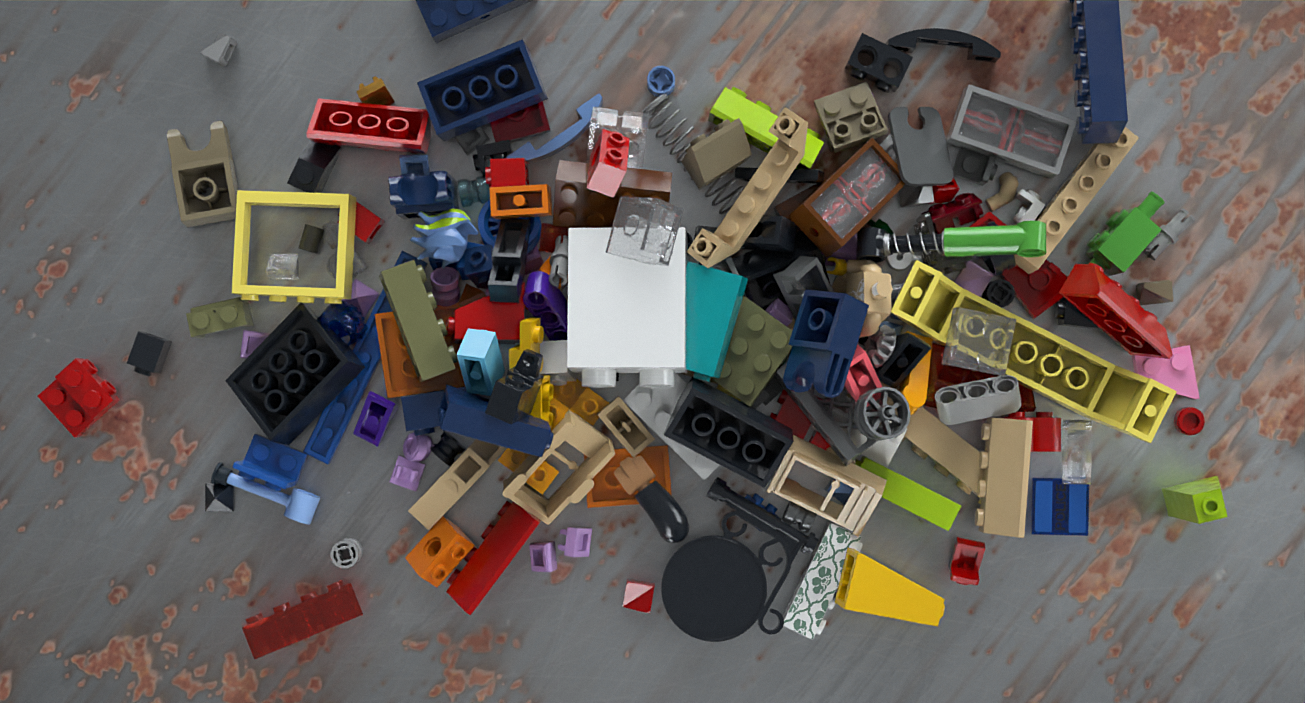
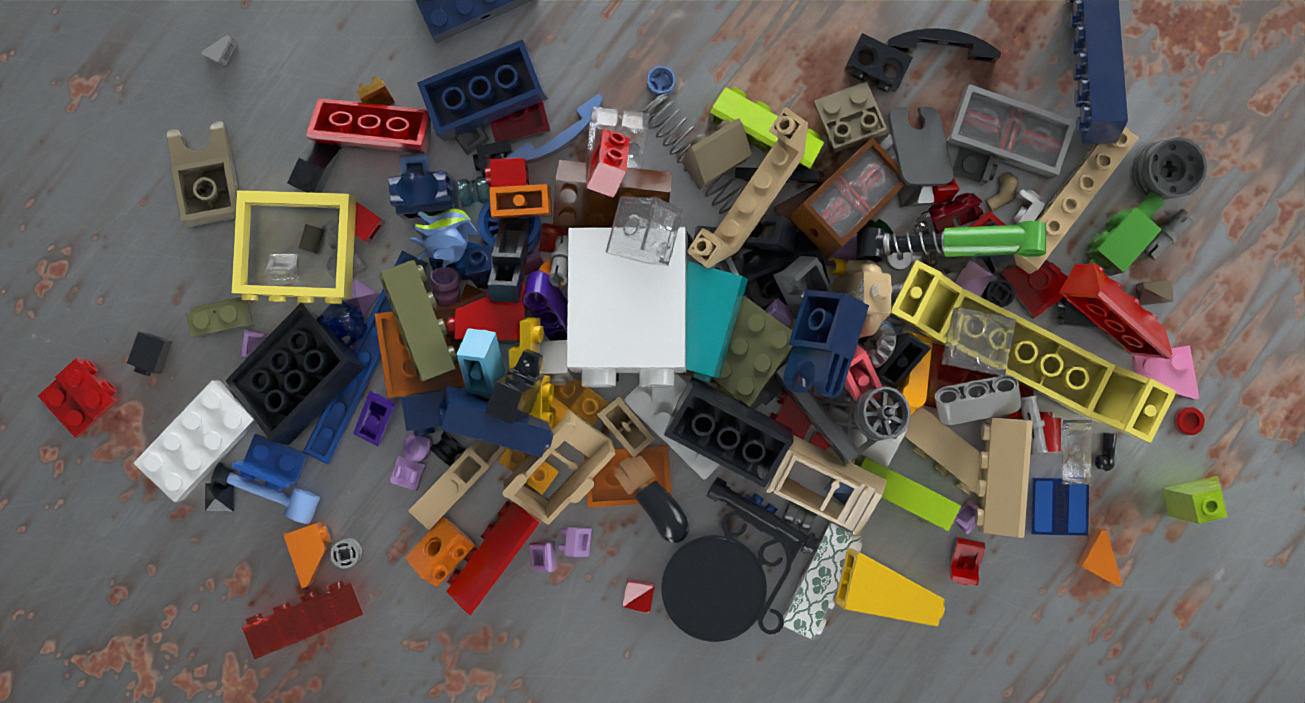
(196, 441): none -> white brick
(308, 550): none -> orange slope
(966, 516): none -> lavender slope
(1031, 412): none -> light grey pin
(1099, 557): none -> orange slope
(1109, 451): none -> black arm
(1184, 163): none -> dark grey wheel

